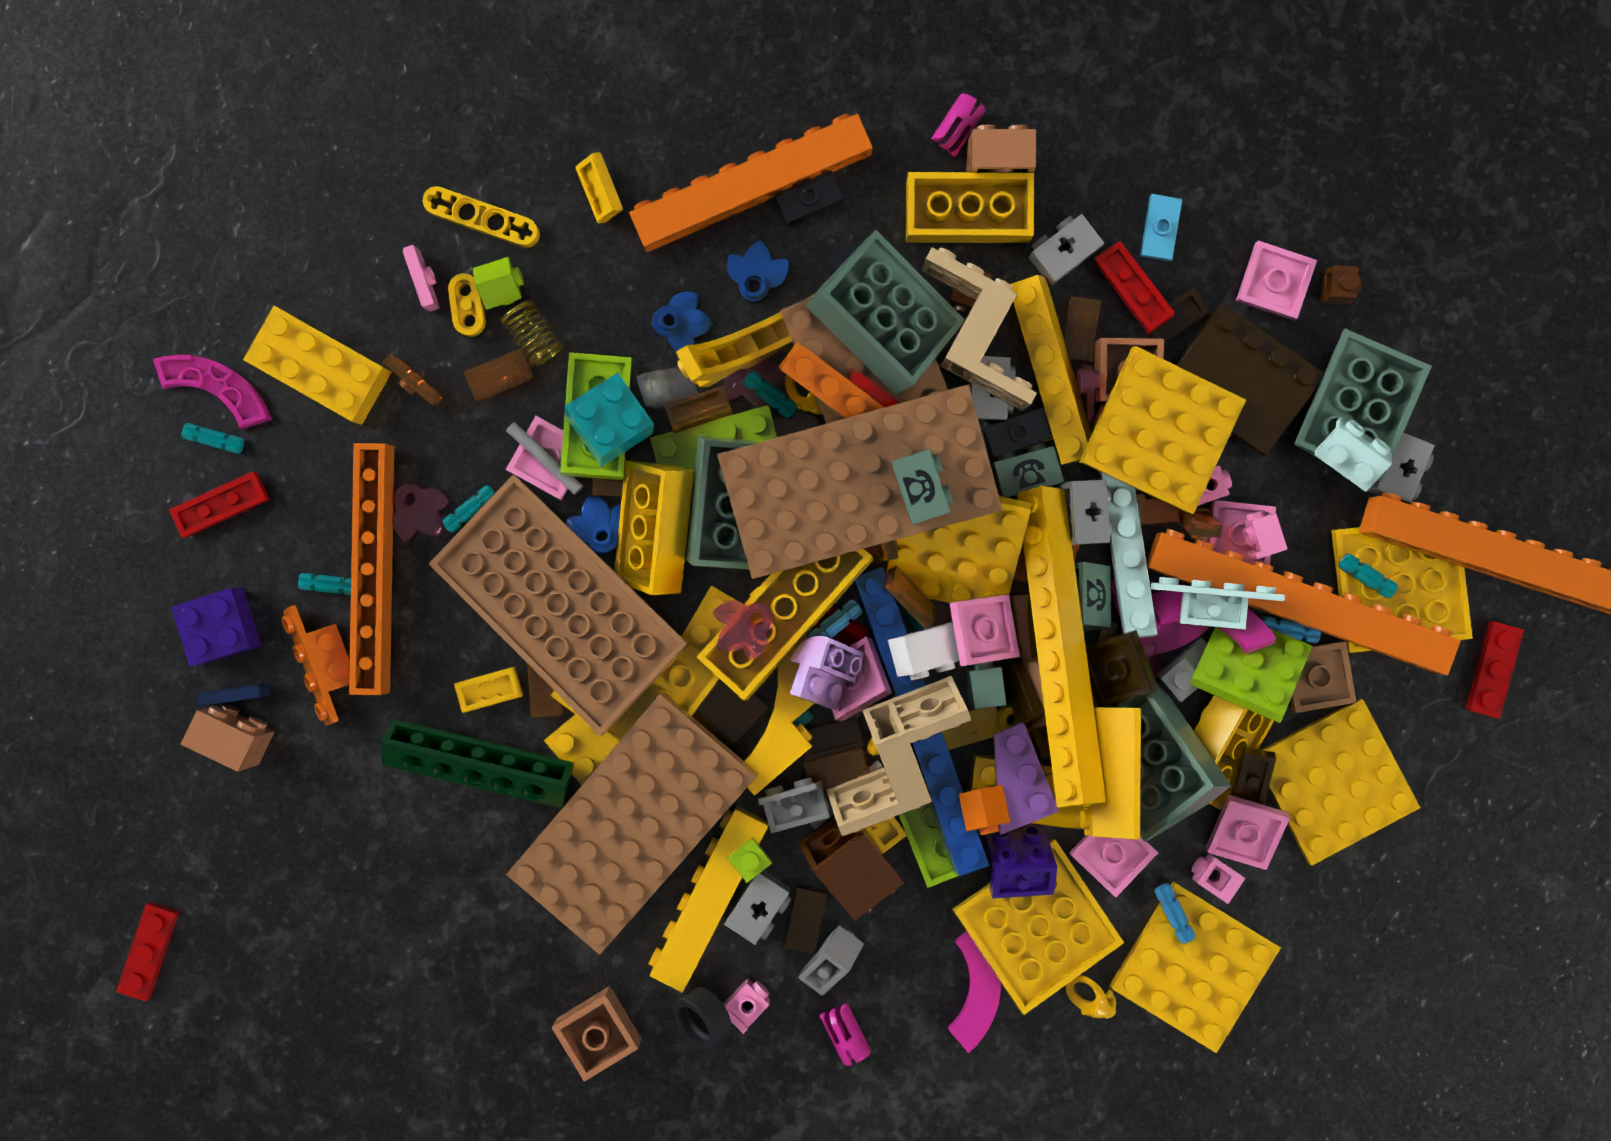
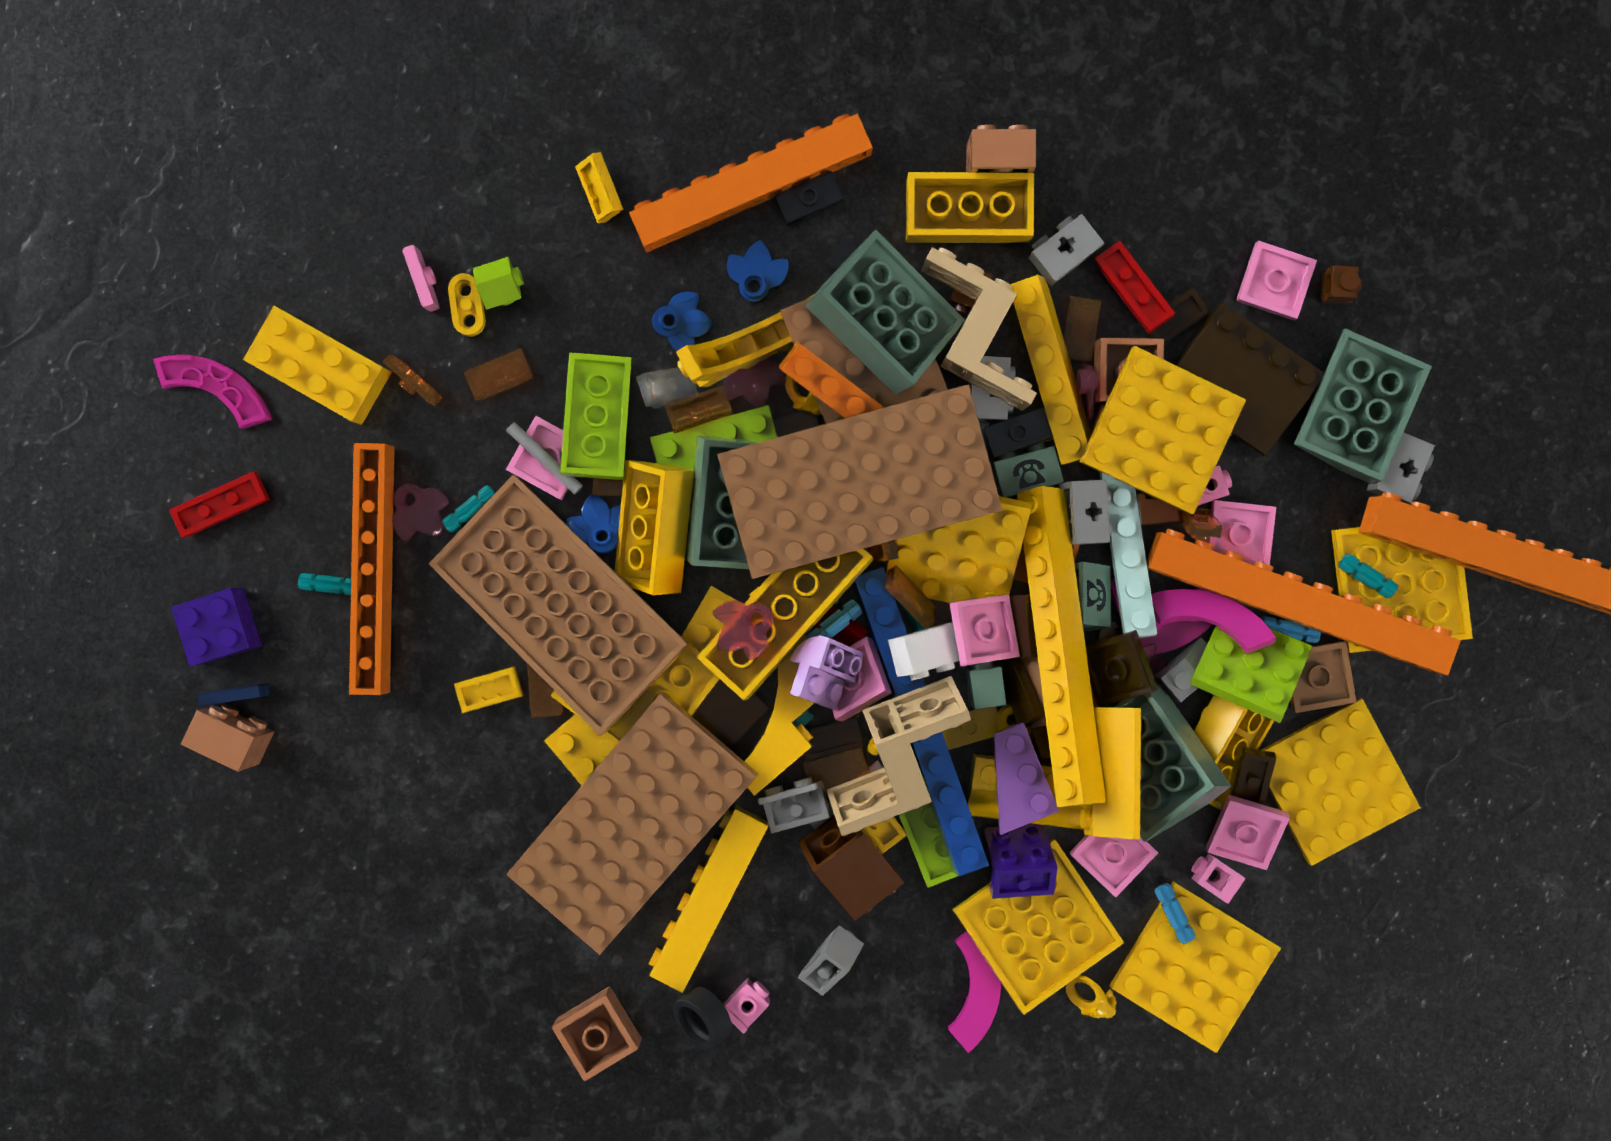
(147, 951): red plate -> none
(212, 438): teal axle -> none
(323, 660): orange bracket -> none
(477, 763): dark green brick -> none
(482, 214): yellow beam -> none
(531, 361): clear yellow piece -> none
(609, 419): teal brick -> none
(742, 915): light grey brick -> none
(750, 859): lime plate -> none
(769, 394): teal axle -> none
(805, 920): dark brown tile -> none
(846, 1034): dark pink arm -> none
(871, 389): red tile -> none
(921, 486): sand green brick -> none
(958, 124): dark pink arm -> none
(984, 809): orange brick -> none
(1161, 227): medium azure plate -> none
(1215, 606): light aqua bracket -> none
(1263, 534): bright pink brick -> none
(1355, 453): light aqua bracket -> none
(1494, 669): red plate -> none

